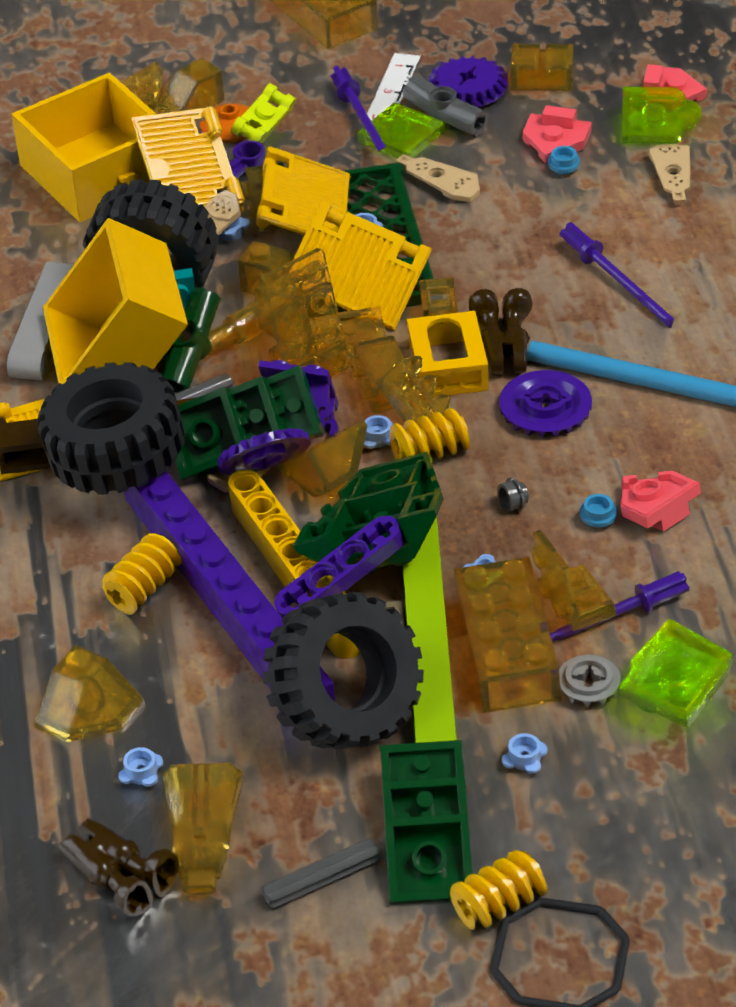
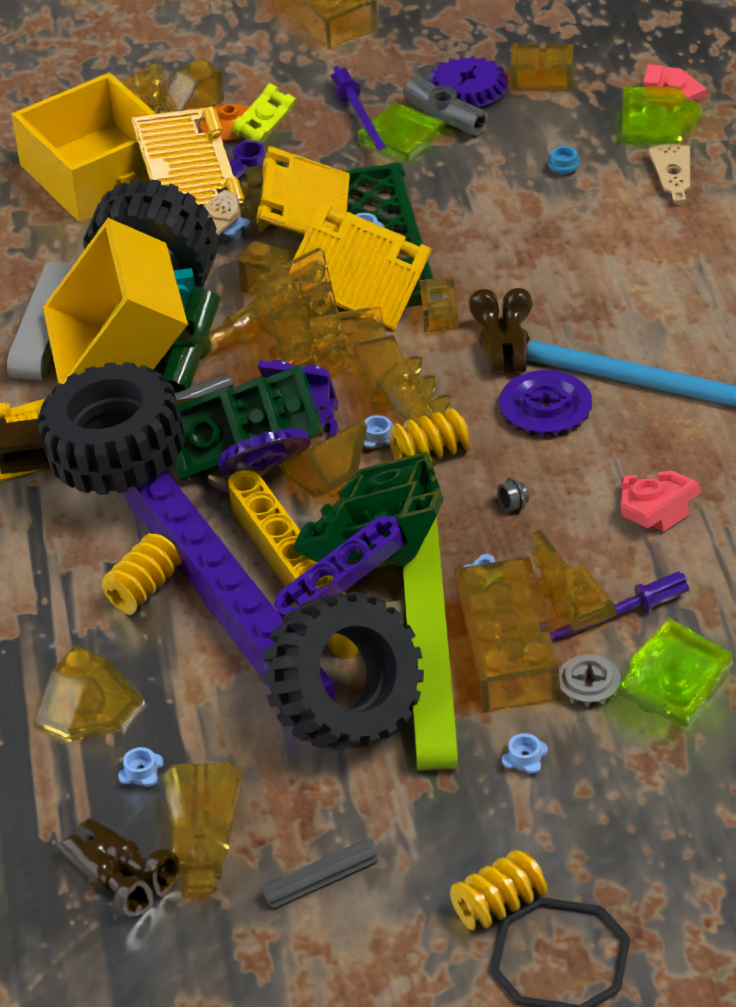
(392, 84): white sticker -> none
(425, 819): dark green slope -> none
(452, 181): tan piece -> none
(452, 375): yellow panel -> none
(556, 128): coral plate -> none
(591, 251): dark purple piece -> none
(598, 511): dark azure plate -> none

